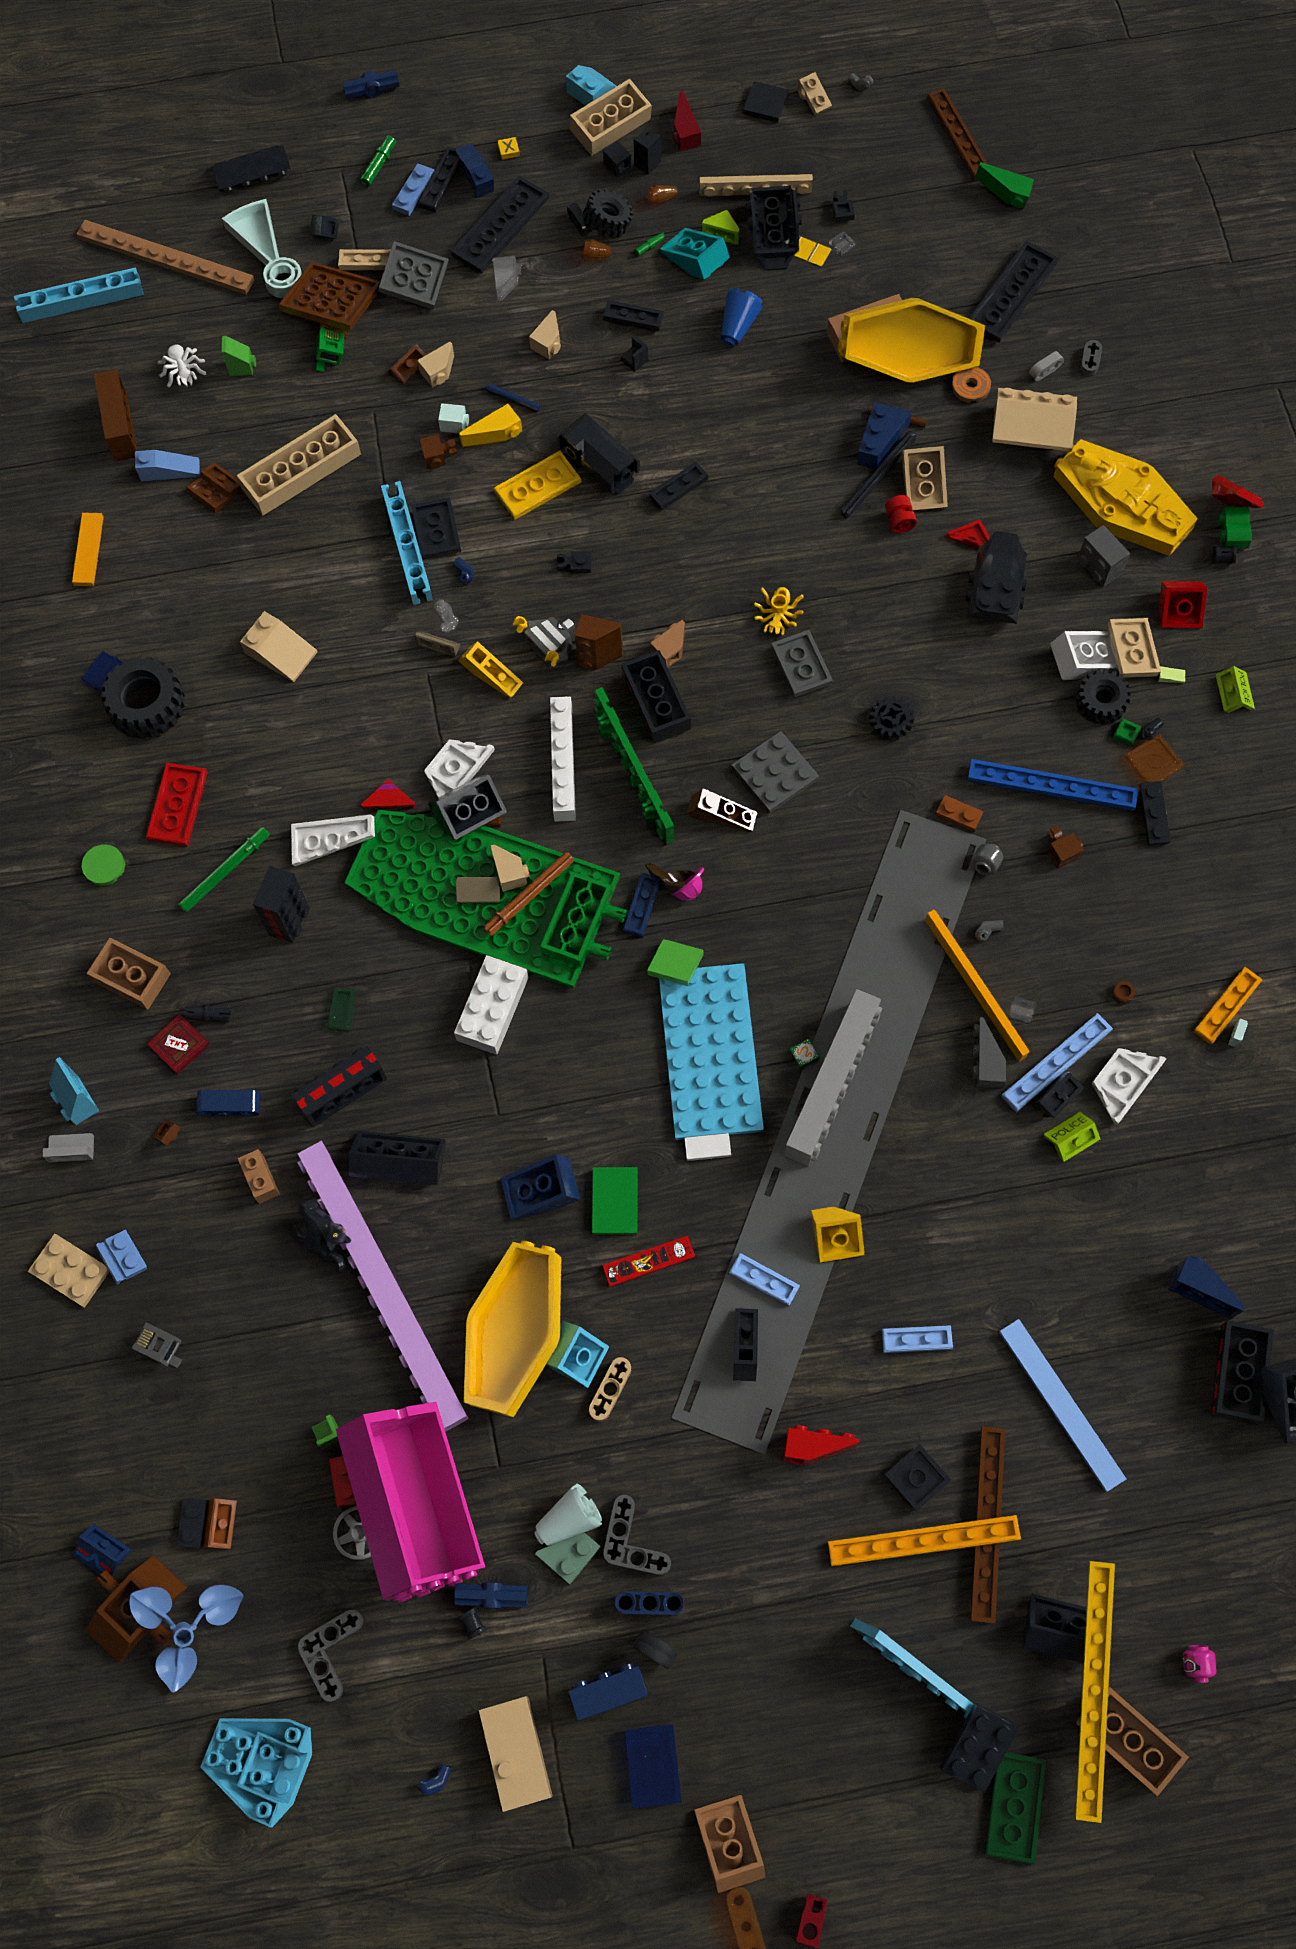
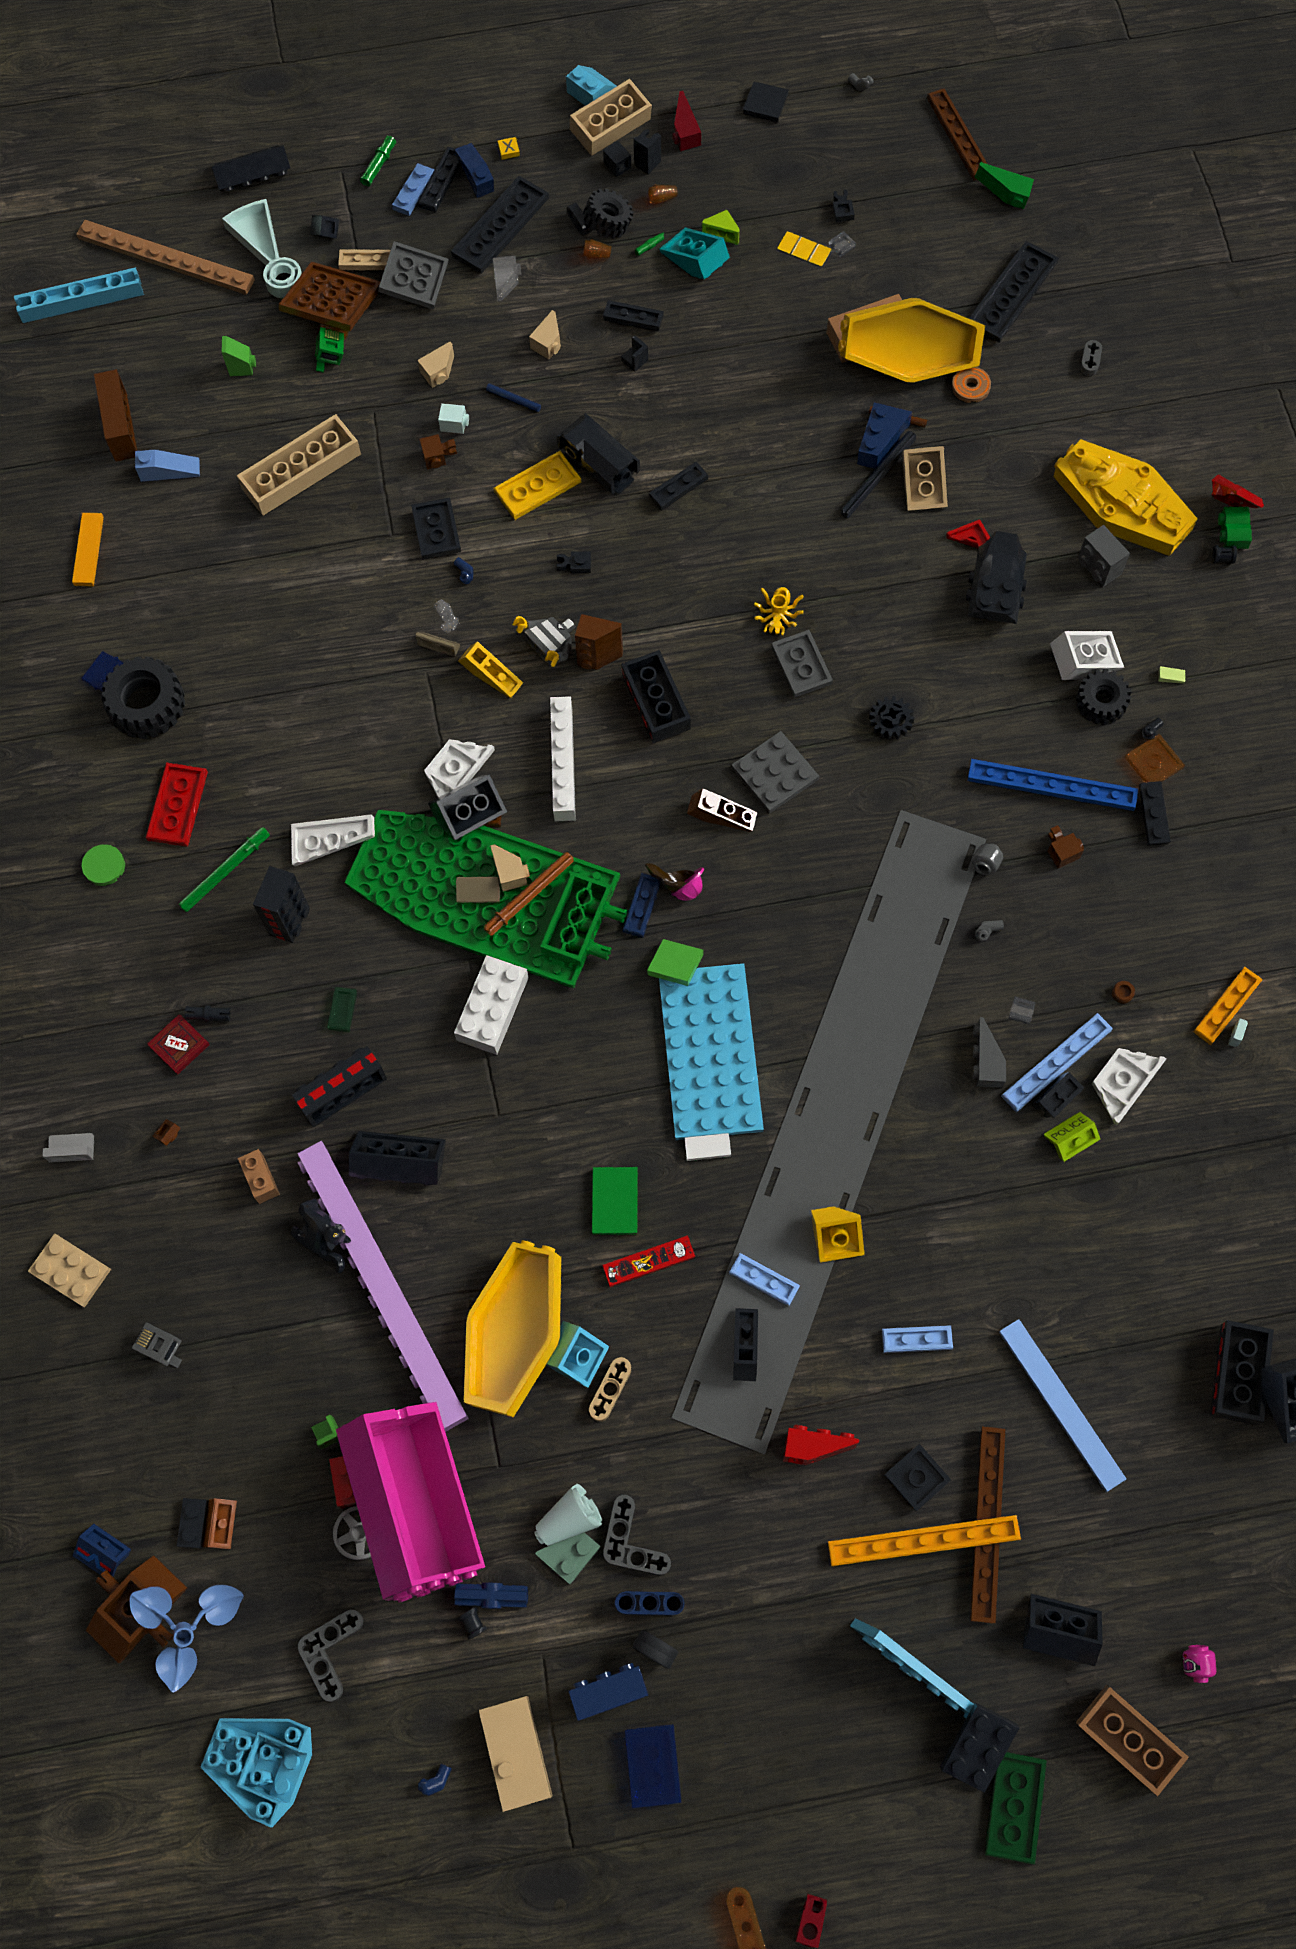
(71, 1093): medium azure slope -> none
(121, 1256): medium blue plate -> none
(128, 973): medium nougat brick -> none
(181, 365): white animal -> none
(214, 487): reddish brown slope -> none
(228, 1102): dark blue beam -> none
(277, 647): tan slope -> none
(371, 84): dark blue piece -> none
(388, 797): red tile -> none
(407, 365): reddish brown slope -> none
(409, 552): medium azure piece -> none
(495, 427): yellow slope -> none
(540, 1187): dark blue slope -> none
(651, 803): green piece -> none
(670, 643): medium nougat slope -> none
(730, 1843): medium nougat slope -> none
(739, 184): tan plate -> none
(739, 314): blue cone -> none
(774, 224): black slope -> none
(804, 1053): tile -> none
(812, 91): tan plate -> none
(832, 1078): light grey brick -> none
(901, 514): red wheel -> none
(959, 813): dark orange plate -> none
(976, 985): light orange tile -> none
(1034, 419): tan slope -> none
(1046, 366): light grey beam -> none
(1095, 1692): yellow plate -> none
(1127, 732): green tile -> none
(1134, 647): tan plate -> none
(1182, 604): red slope -> none
(1202, 1285): dark blue slope -> none
(1234, 689): lime panel -> none

